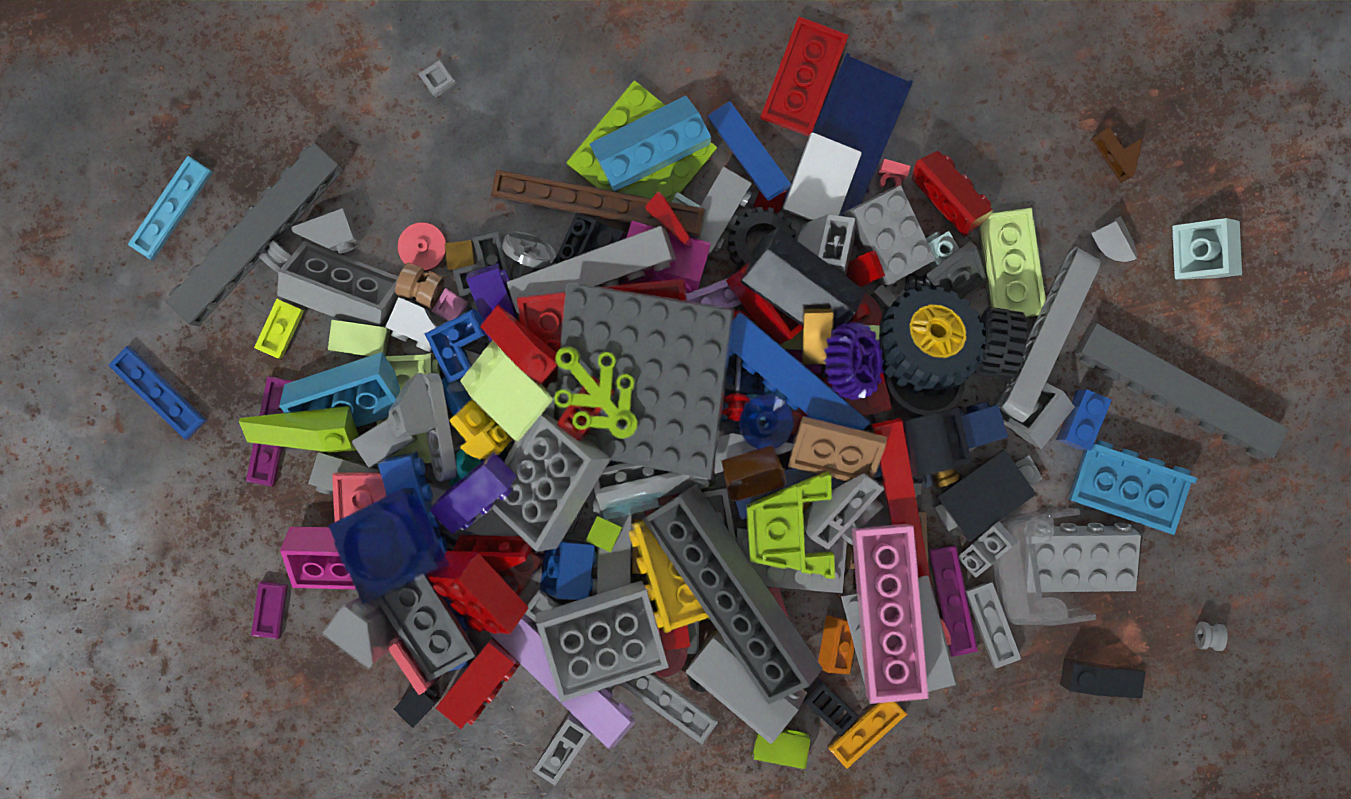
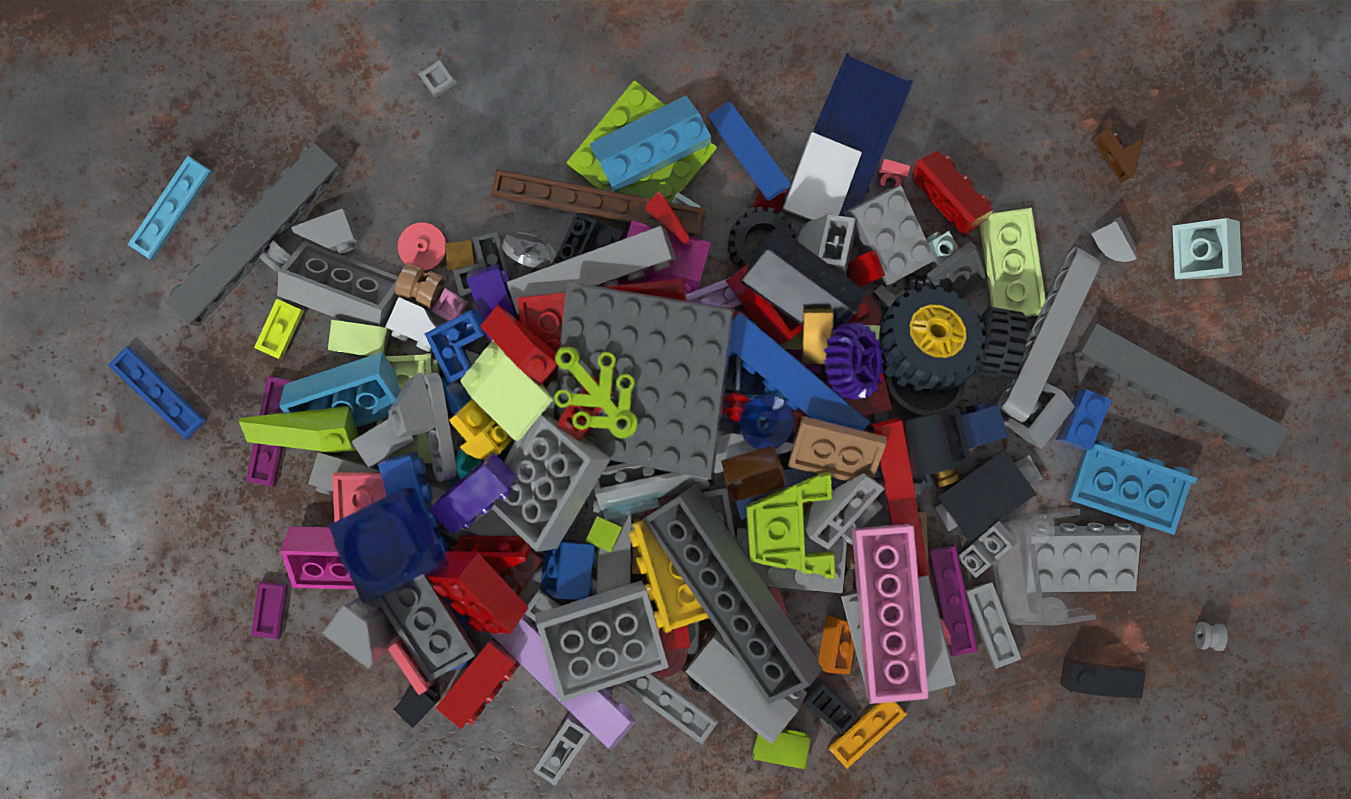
(721, 205): light grey brick -> none
(804, 76): red plate -> none

